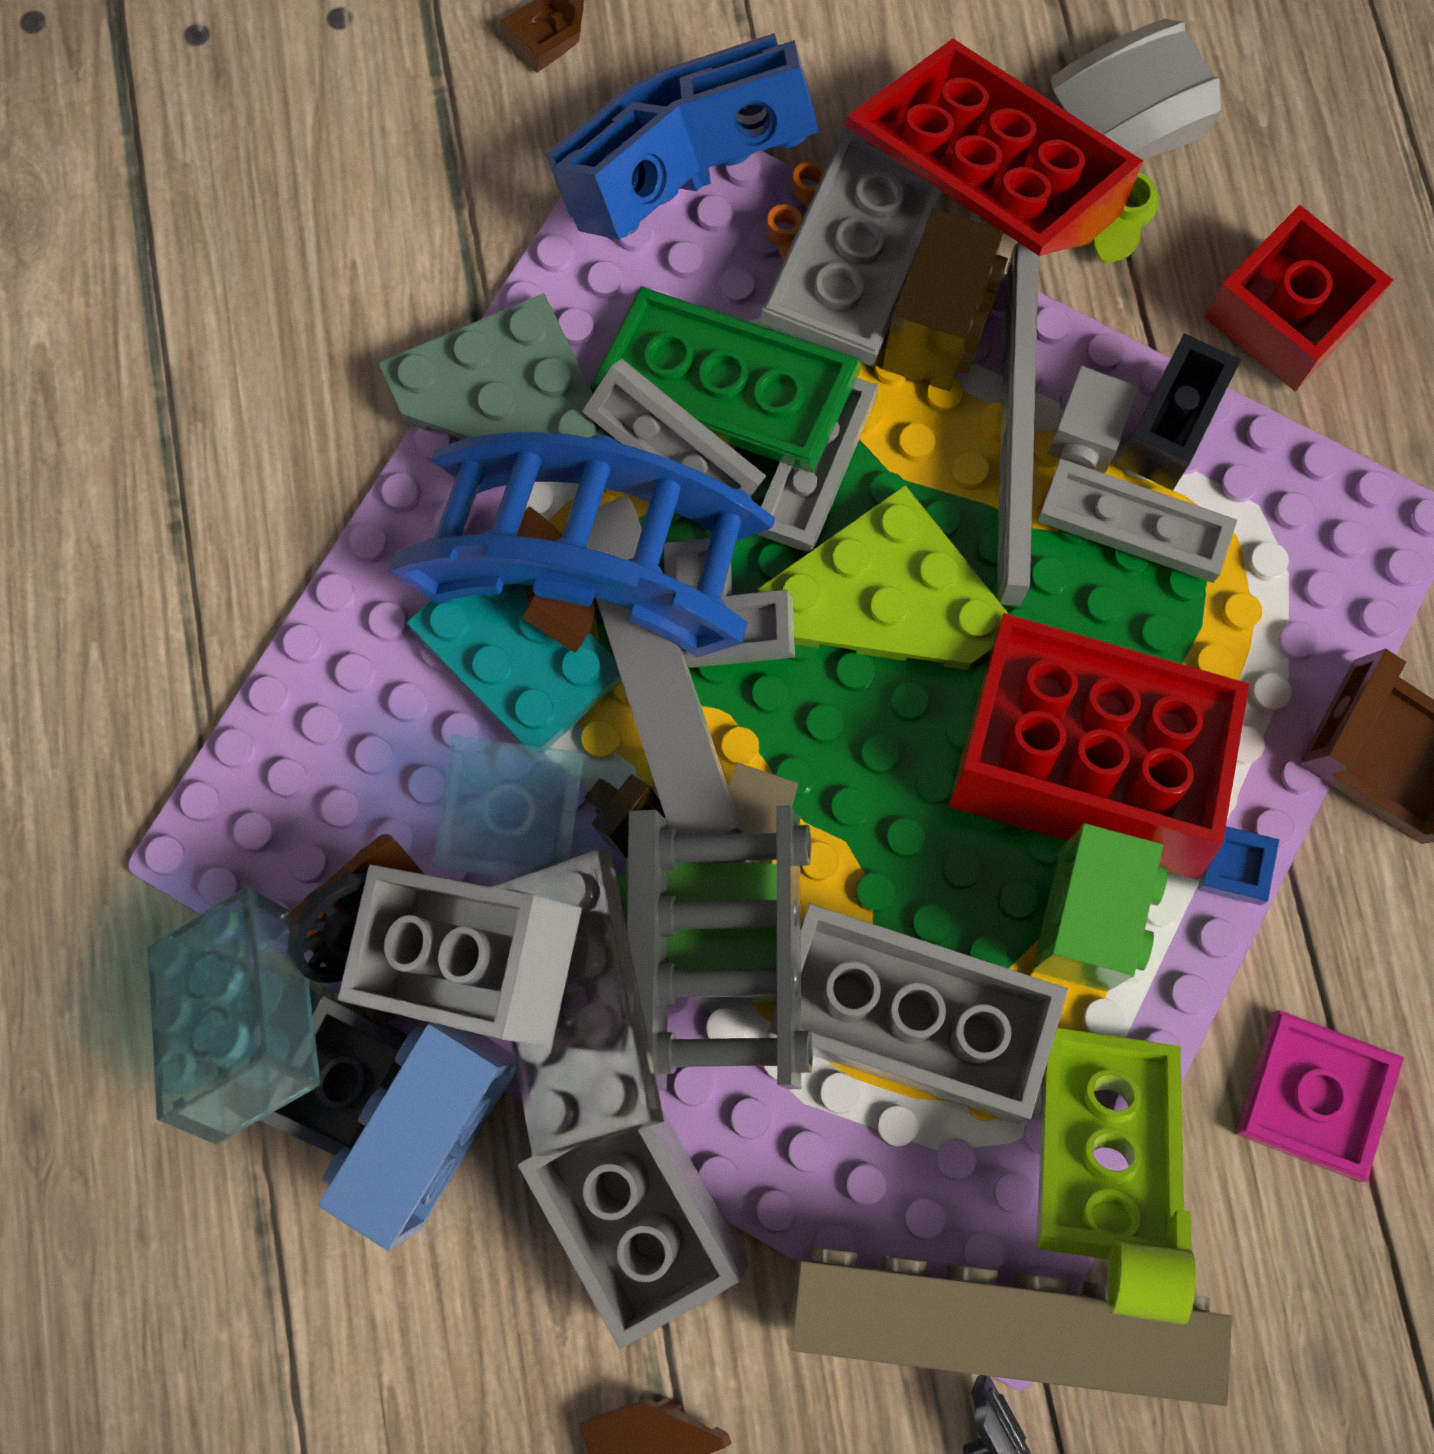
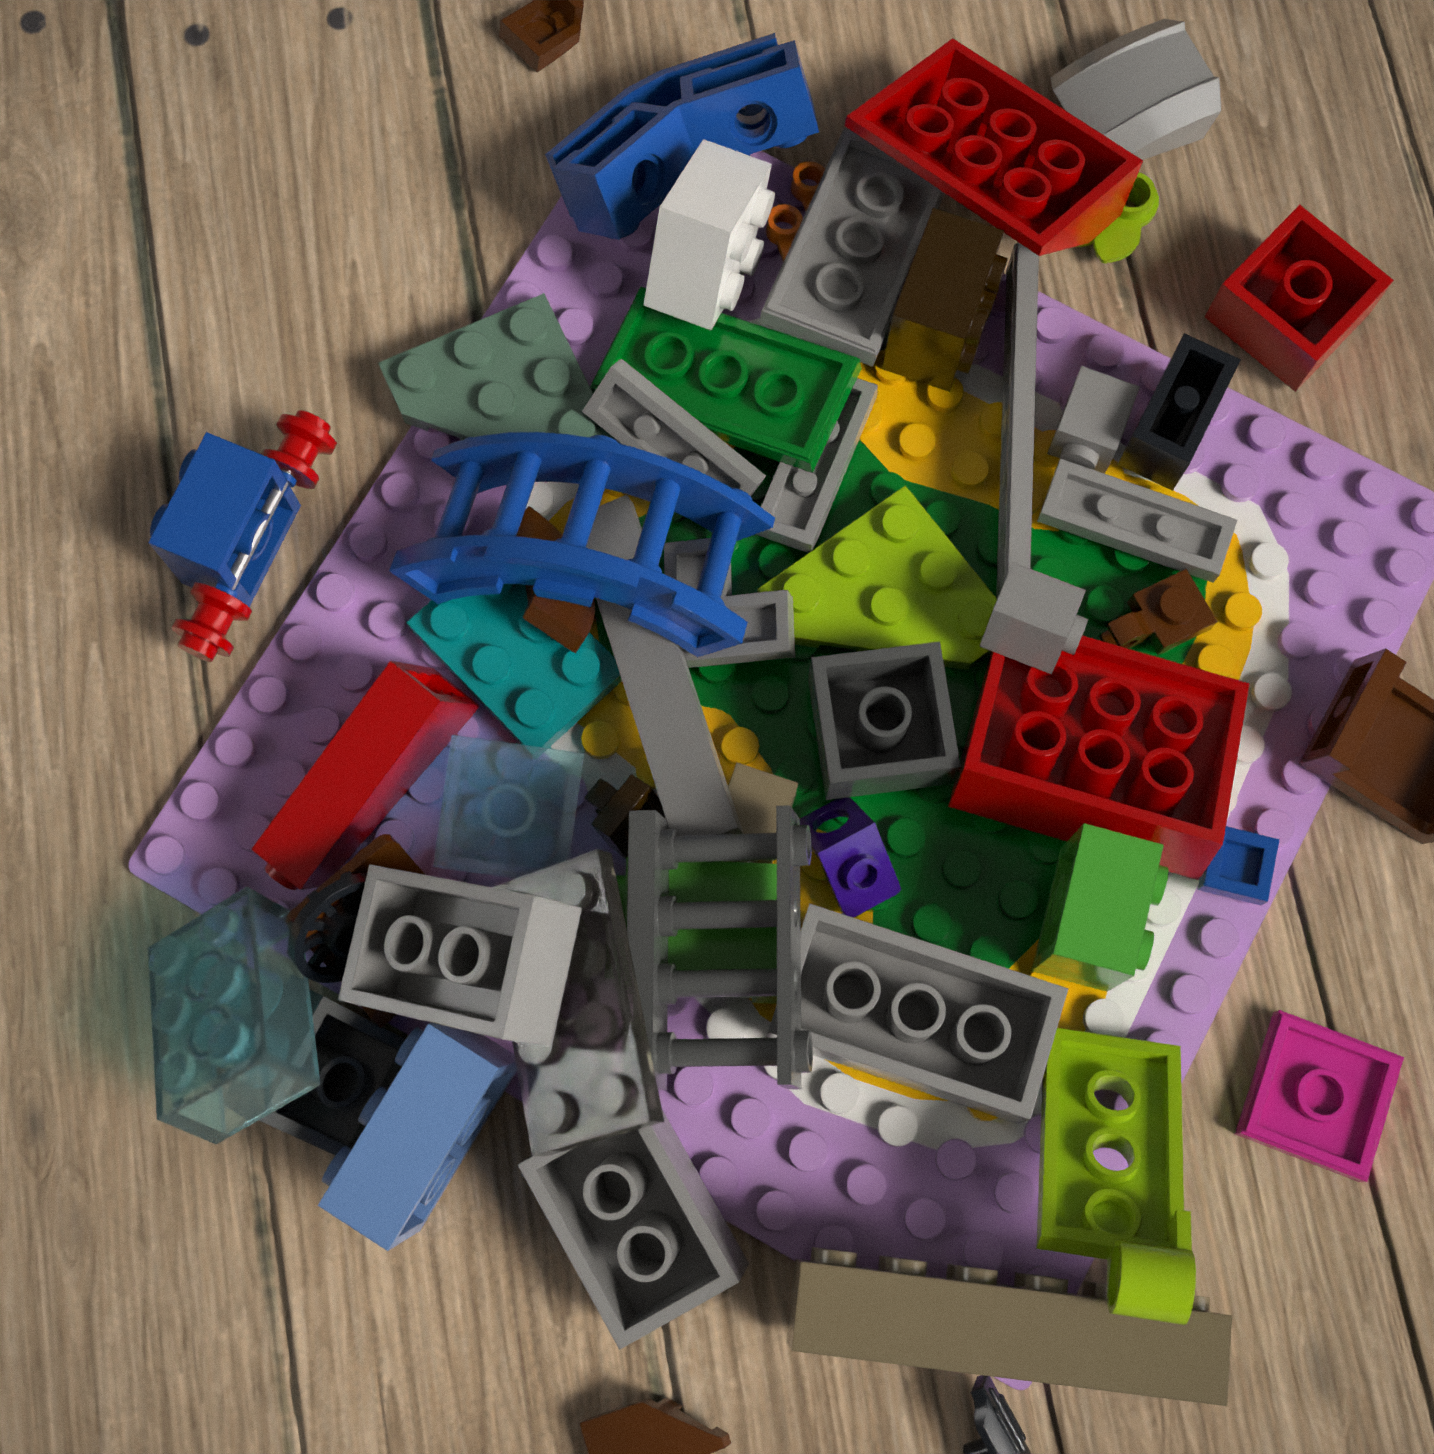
(231, 523): none -> blue brick
(363, 773): none -> red slope
(708, 235): none -> white brick
(852, 857): none -> dark purple bracket
(883, 720): none -> dark grey brick
(1035, 619): none -> light grey brick
(1163, 614): none -> reddish brown plate

